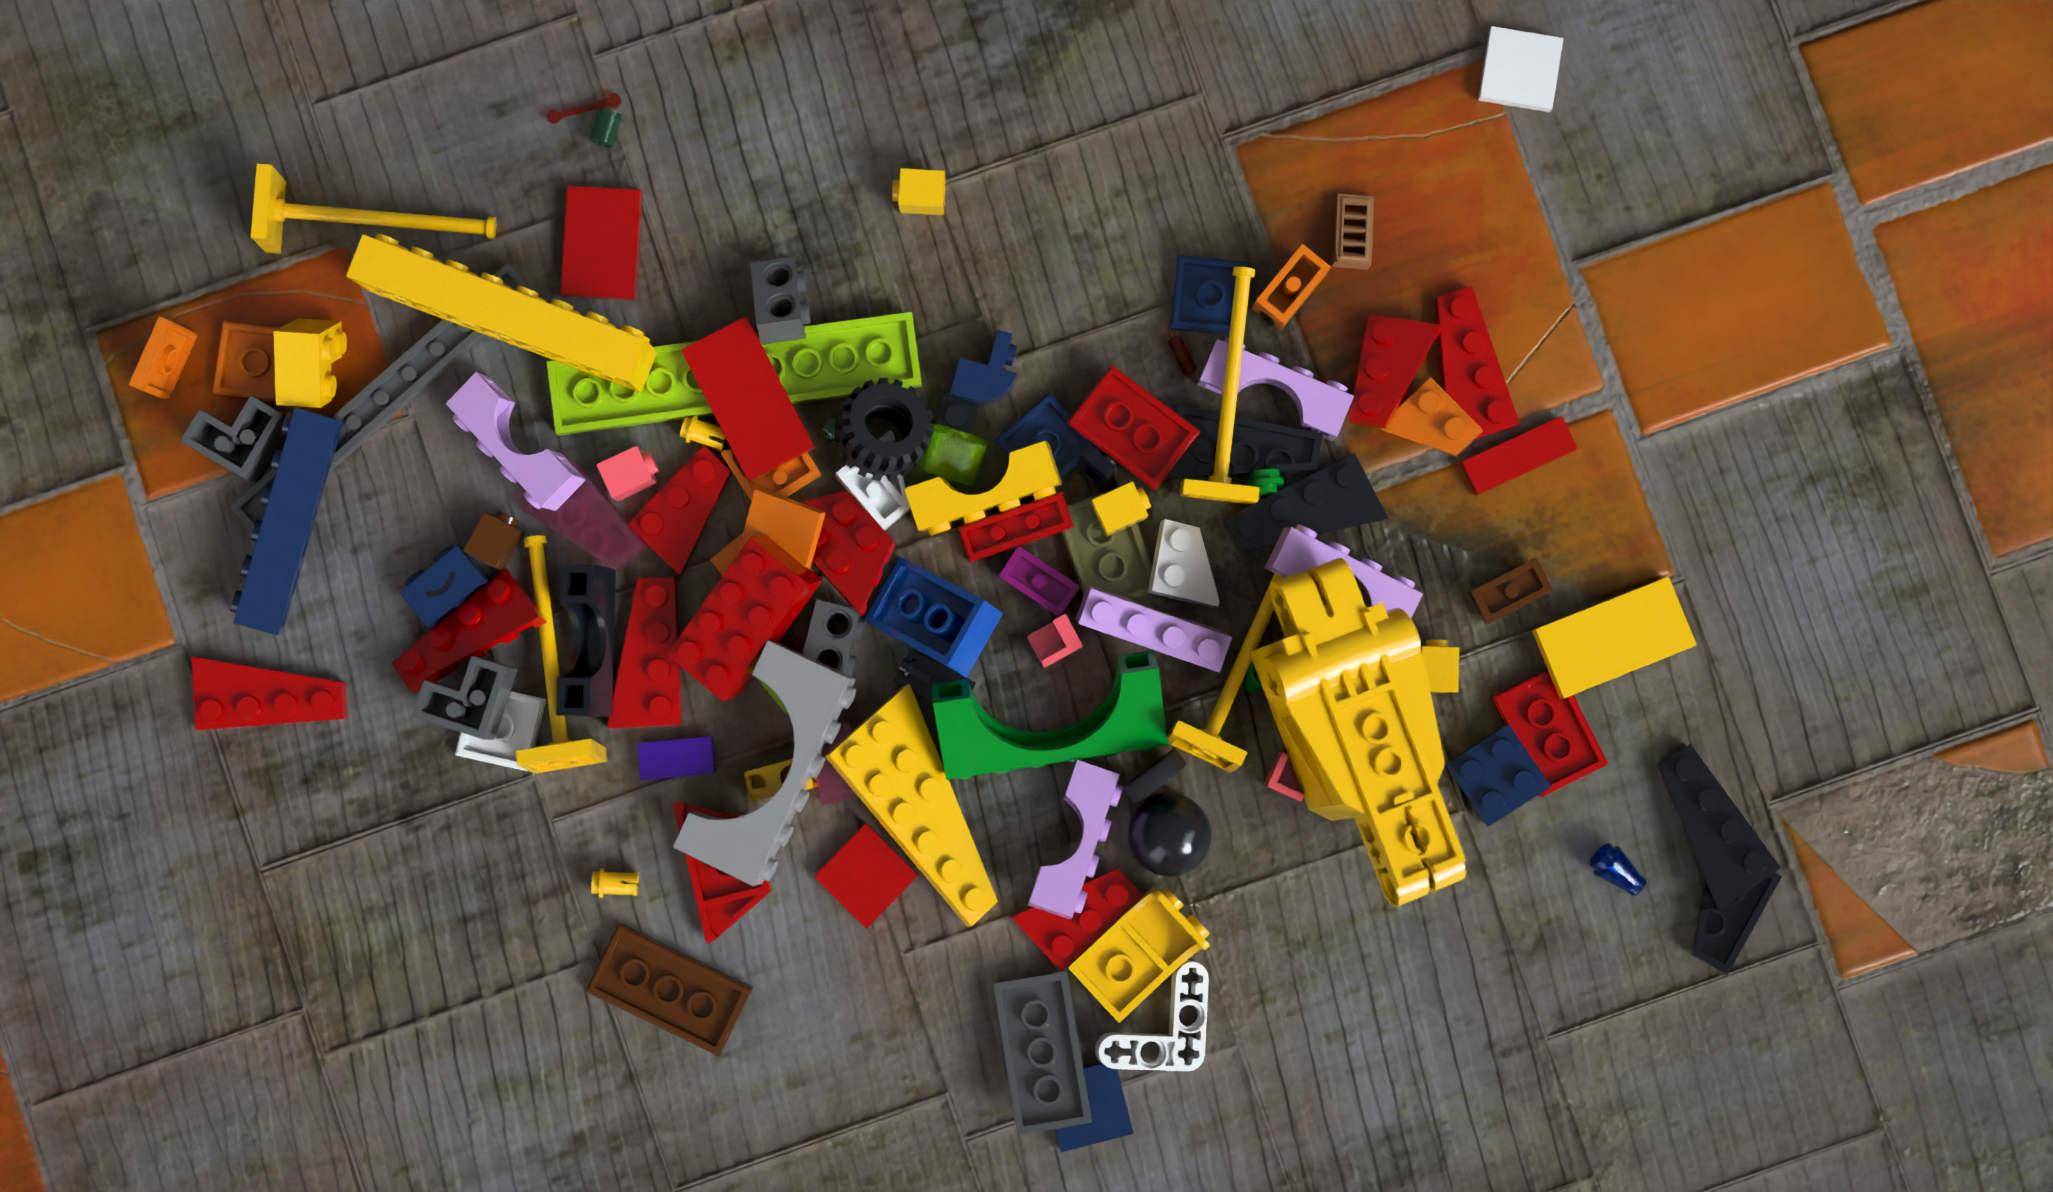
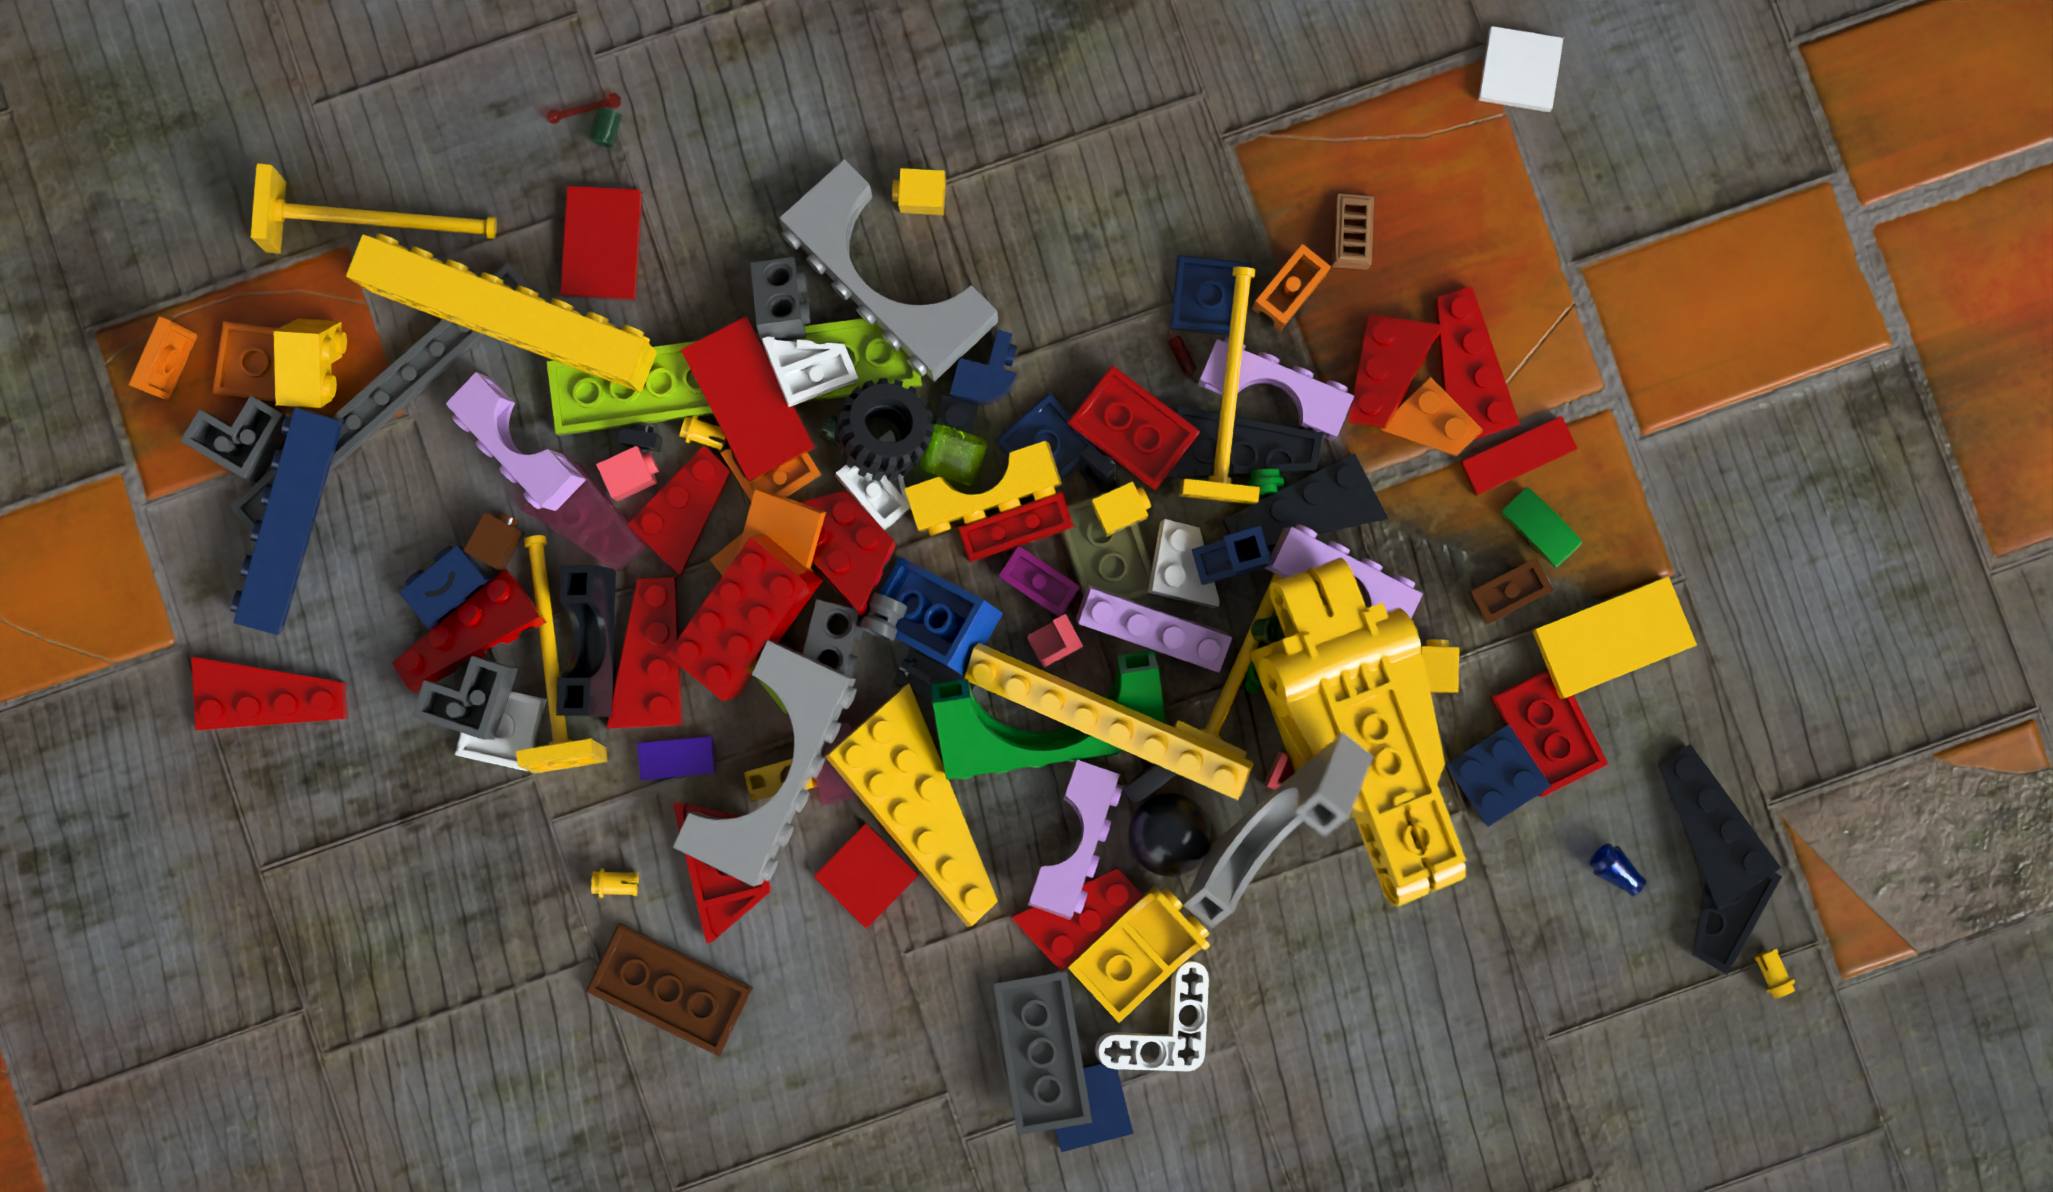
(640, 436): none -> black plate
(809, 368): none -> white wing
(886, 609): none -> dark grey wheel
(928, 334): none -> light grey arch
(1108, 721): none -> yellow plate
(1233, 556): none -> dark blue brick
(1260, 633): none -> clear green hinge
(1317, 794): none -> light grey arch
(1542, 527): none -> green slope
(1774, 973): none -> yellow pin

